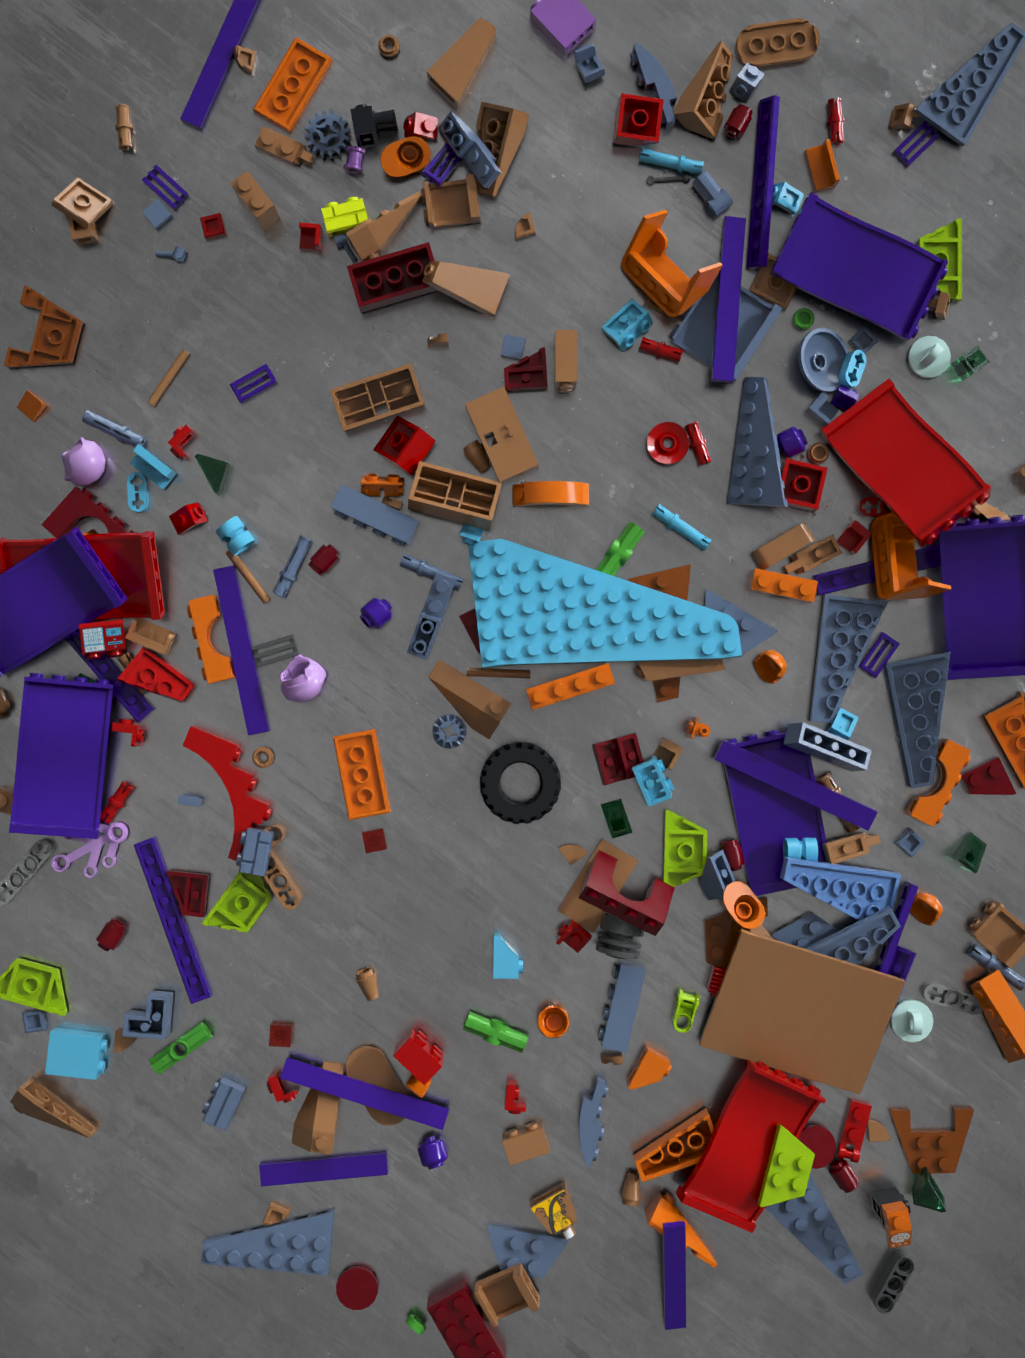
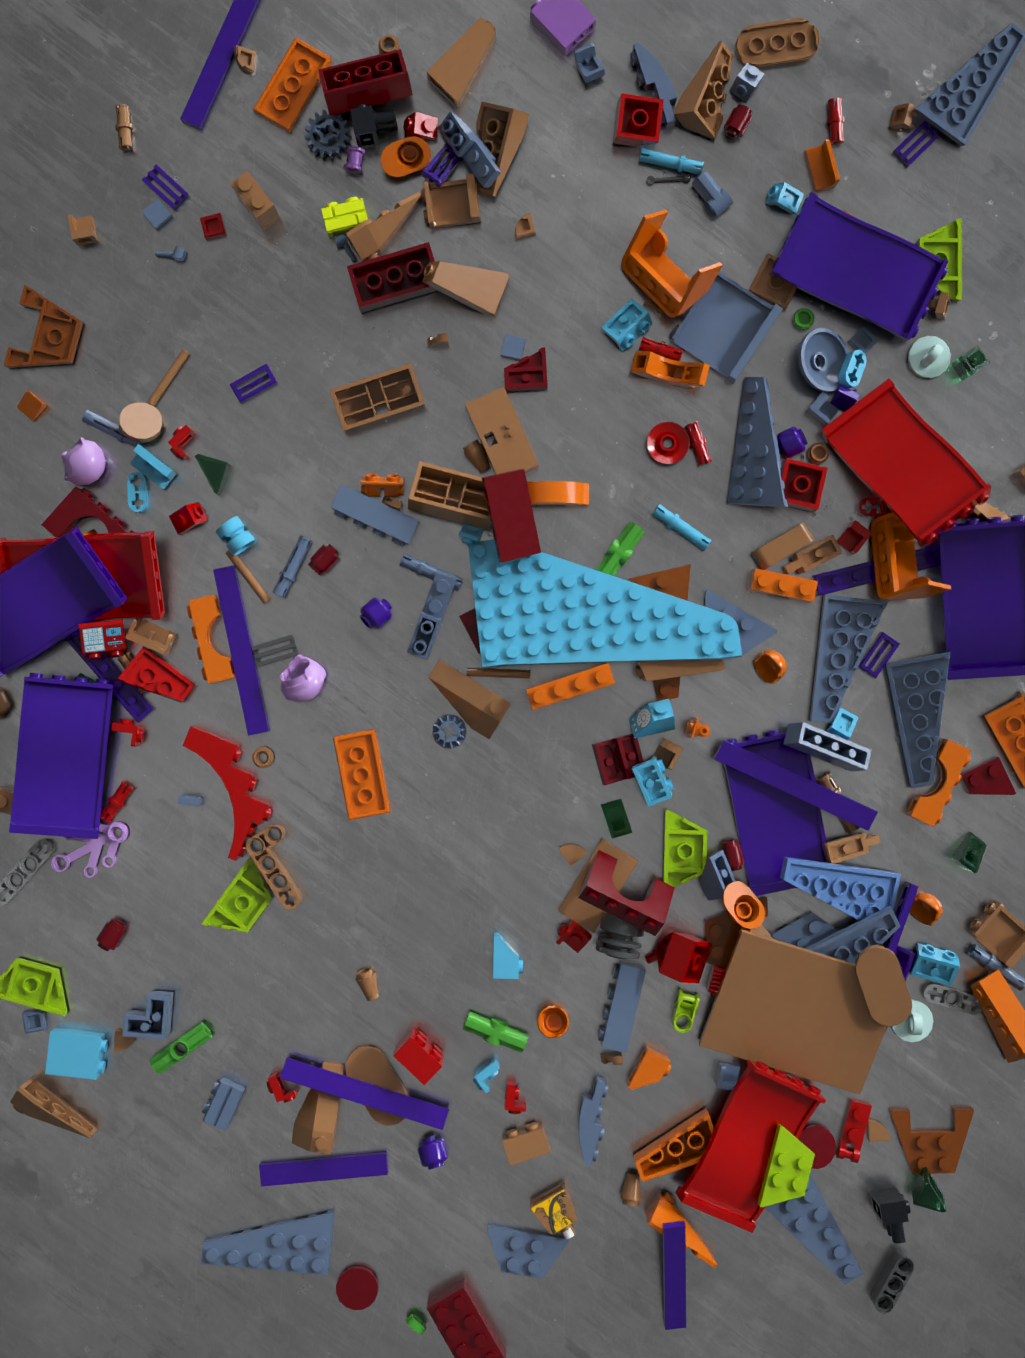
(82, 203): medium nougat tile -> none
(140, 422): none -> tile
(172, 920): dark purple tile -> none
(190, 891): dark red wing -> none
(255, 851): sand blue brick -> none
(275, 1214): medium nougat tile -> none
(280, 1035): clear red plate -> none
(283, 147): medium nougat hinge -> none
(310, 237): red panel -> none
(365, 82): none -> dark red brick
(374, 840): clear red plate -> none
(404, 445): red slope -> none
(416, 1086): orange slope -> none
(488, 1071): none -> medium azure bracket
(506, 1294): medium nougat panel -> none
(511, 515): none -> dark red tile
(549, 782): black tyre -> none
(565, 360): medium nougat brick -> none
(653, 719): none -> medium azure slope
(669, 371): none -> orange arch
(681, 957): none -> red piece
(726, 1075): none -> sand blue panel
(728, 299): dark purple tile -> none
(763, 182): dark purple tile -> none
(804, 849): medium azure wheel -> none
(843, 1175): dark red brick -> none
(883, 985): none -> medium nougat tile
(896, 1224): orange slope -> none
(910, 842): sand blue tile -> none
(935, 964): none -> medium azure bracket

